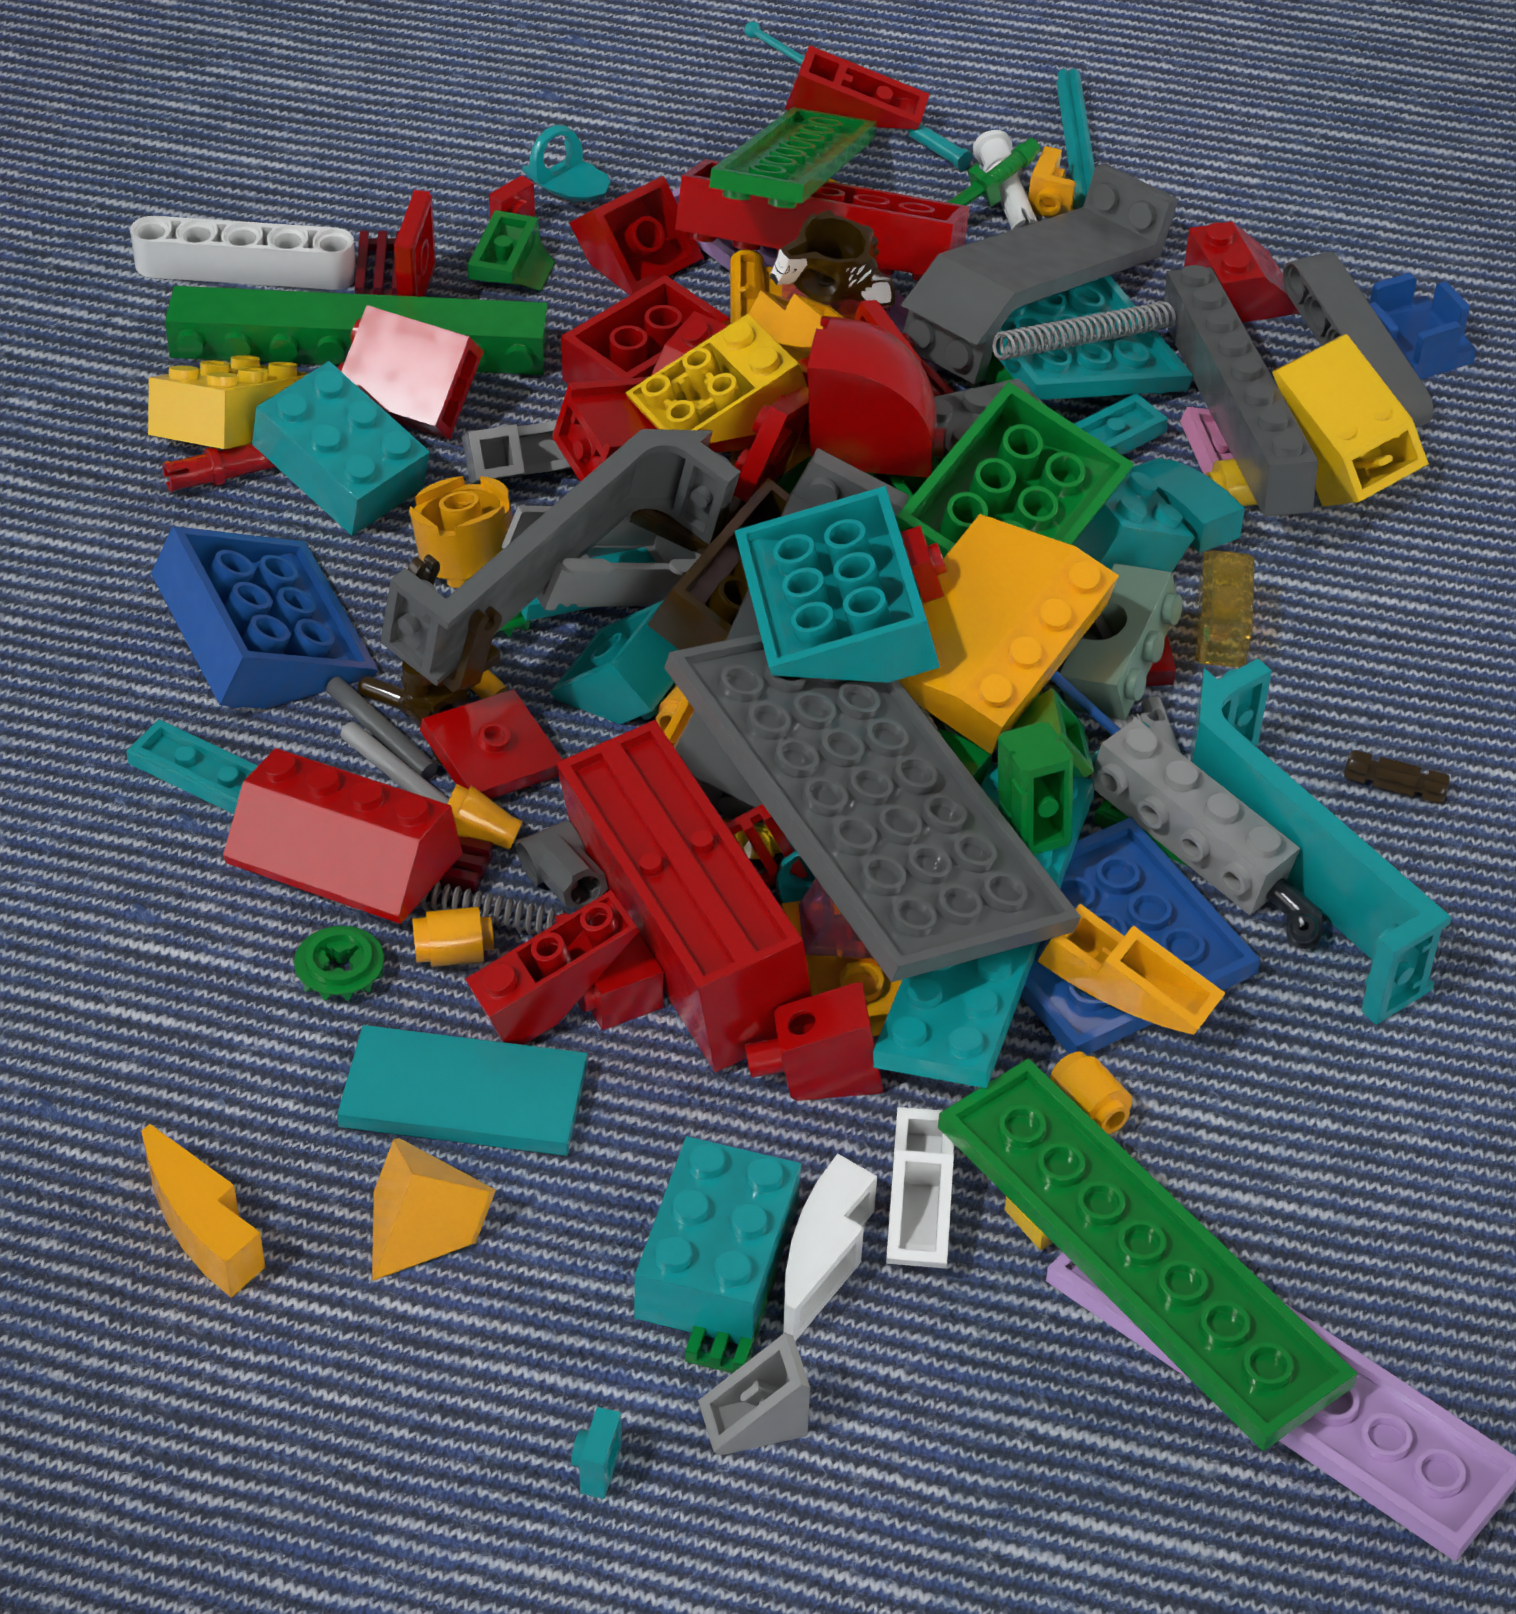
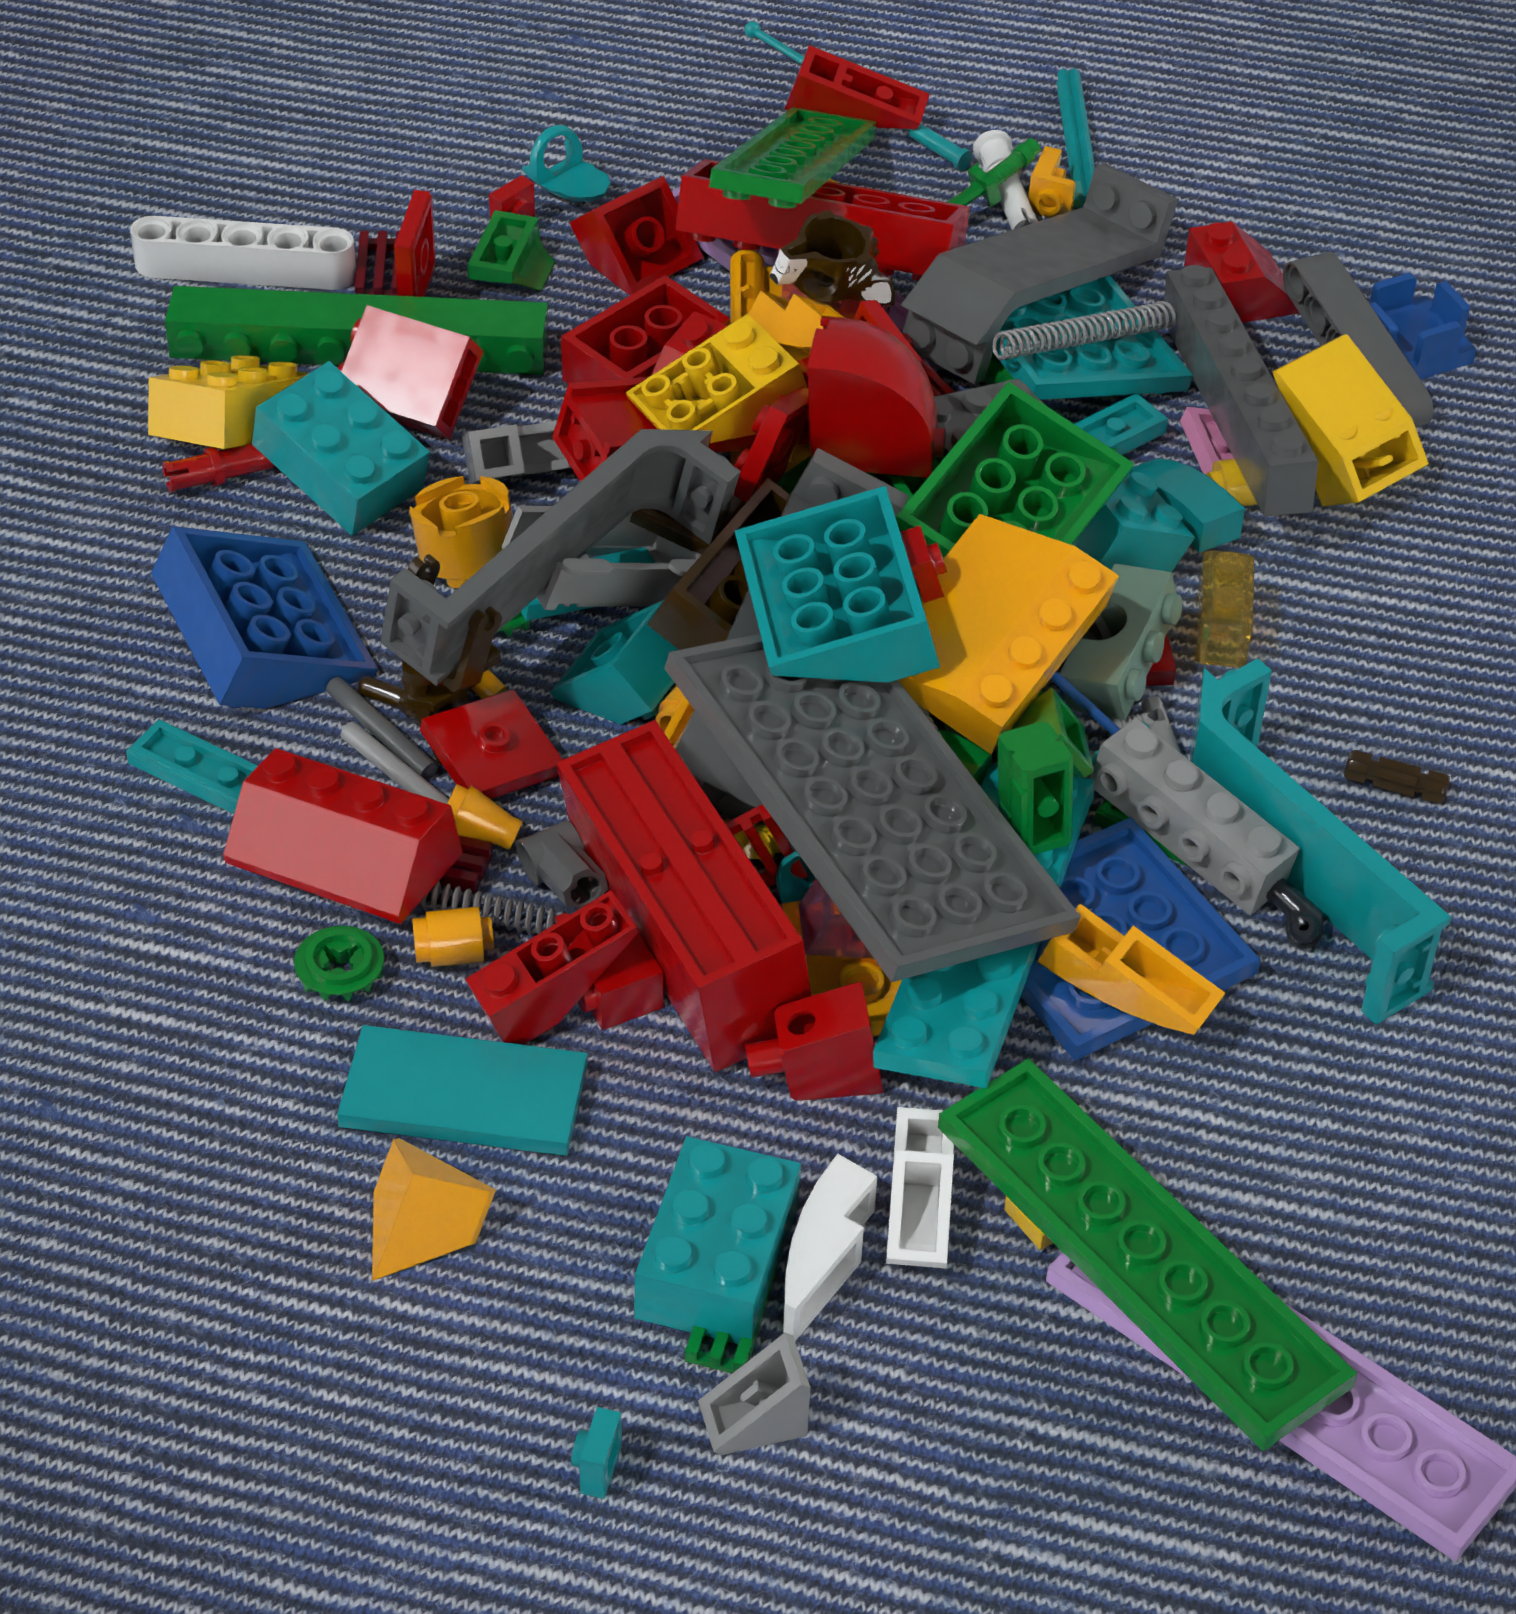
(203, 1214): light orange slope -> none
(1093, 1090): light orange brick -> none

